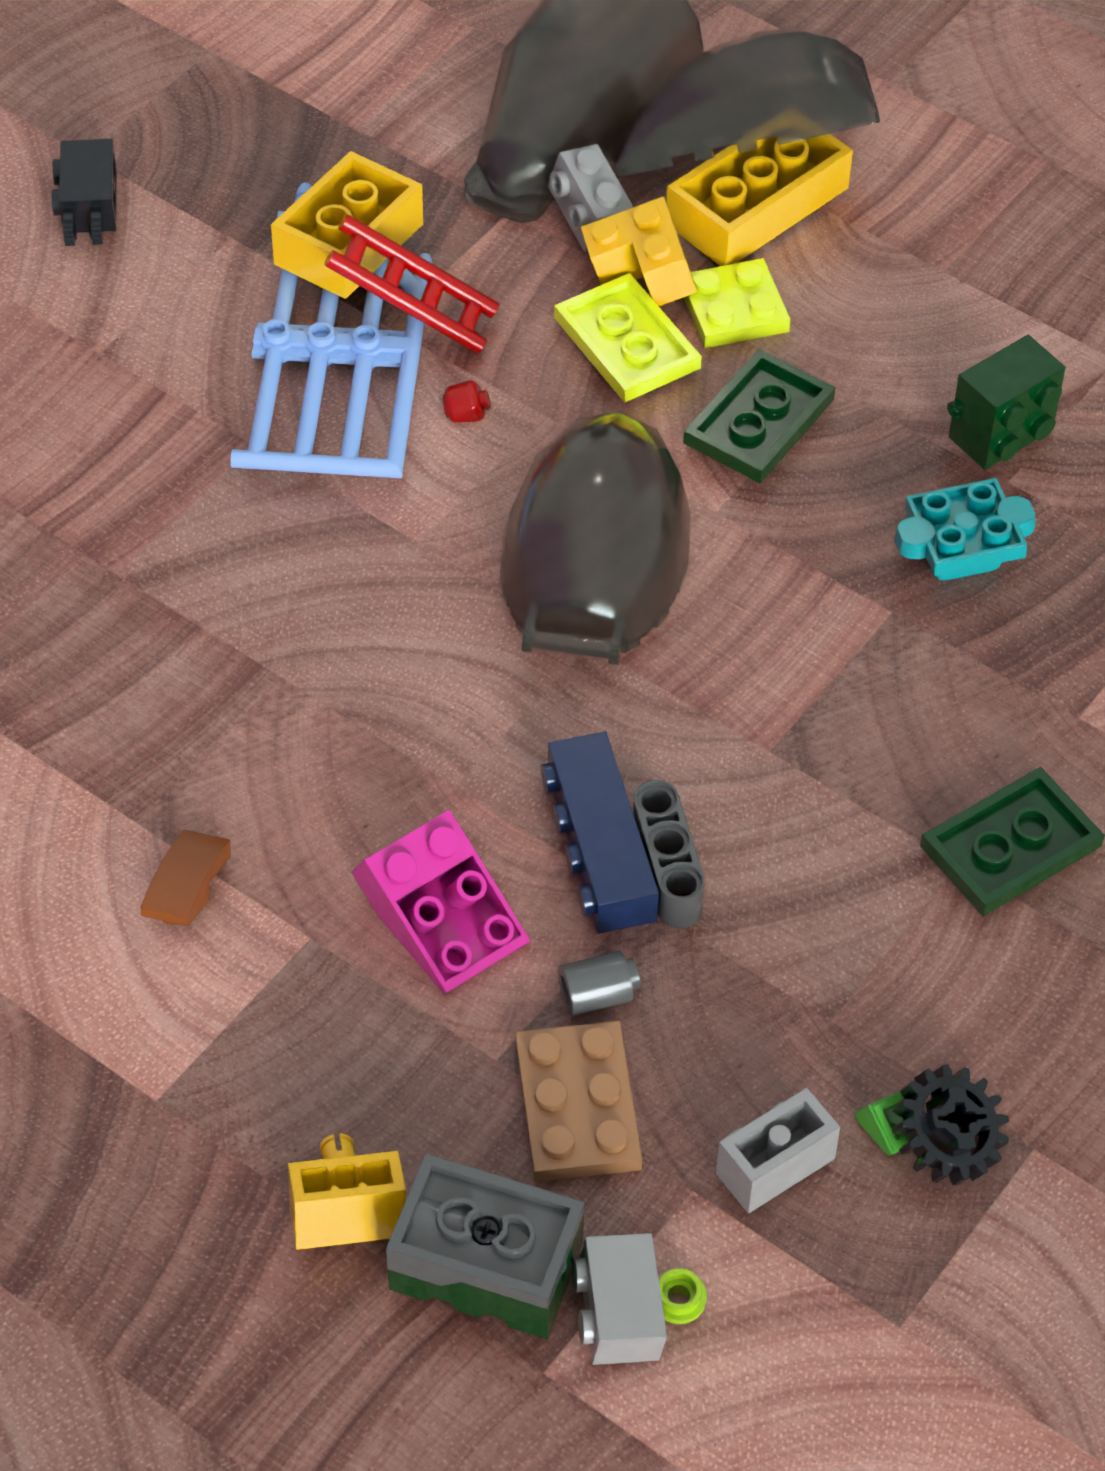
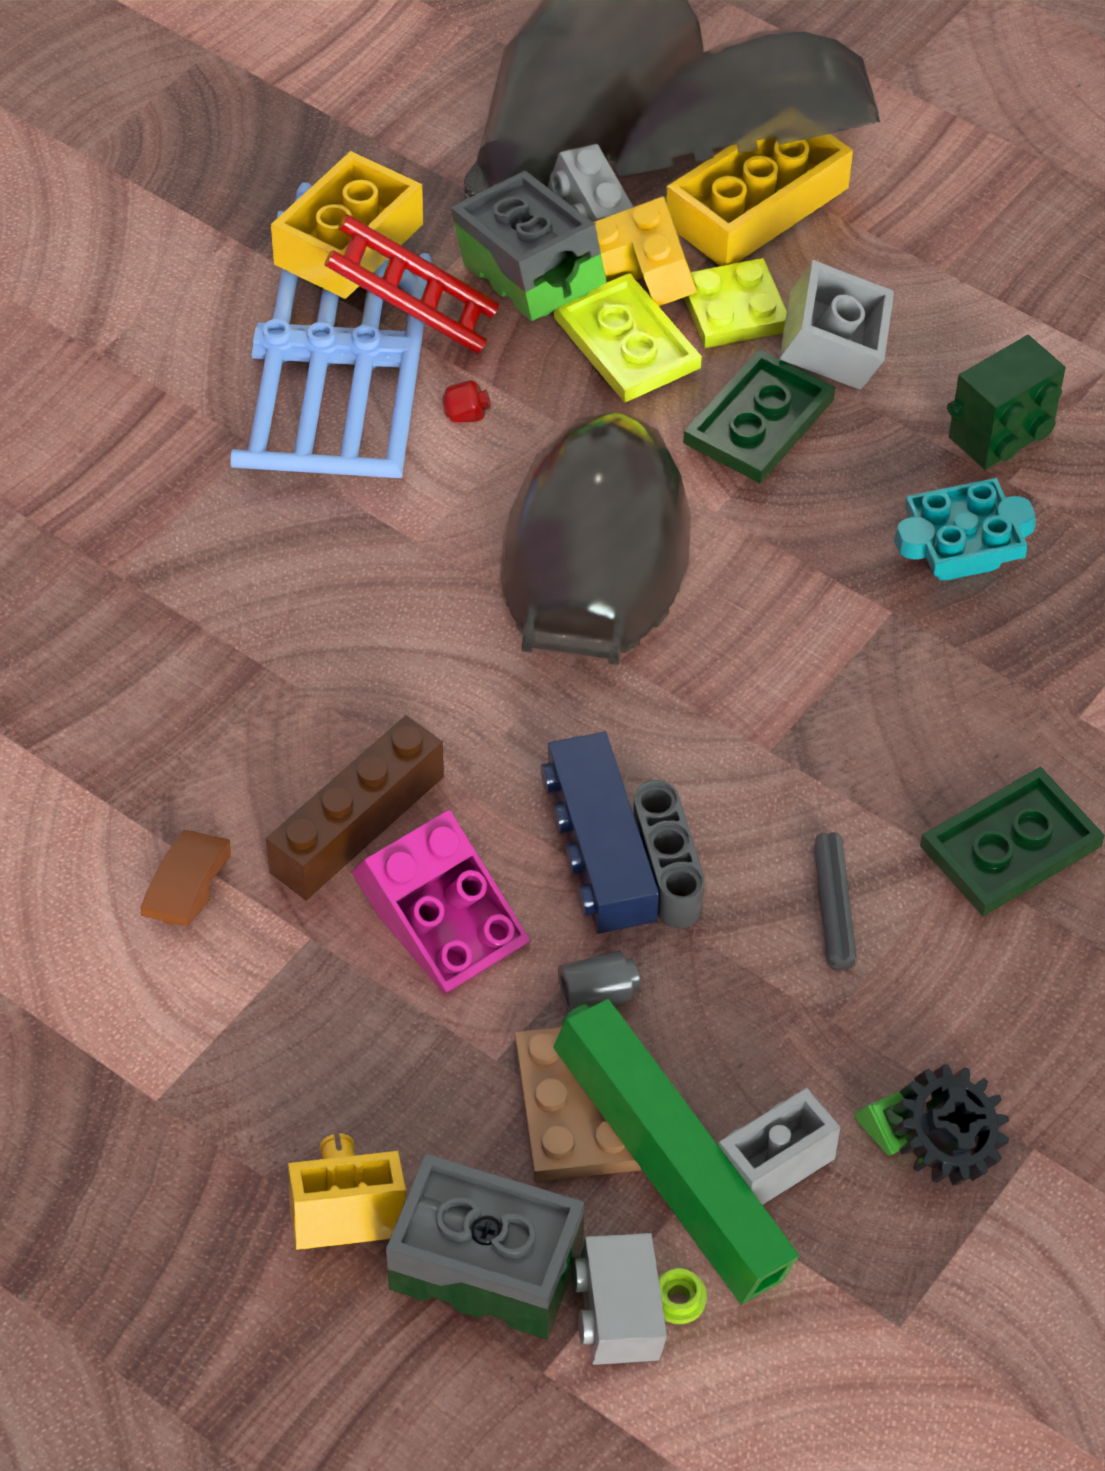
(86, 189): black hinge -> none
(355, 807): none -> reddish brown brick
(529, 245): none -> dark grey piece
(675, 1150): none -> green brick
(835, 901): none -> dark grey axle
(837, 325): none -> light grey brick

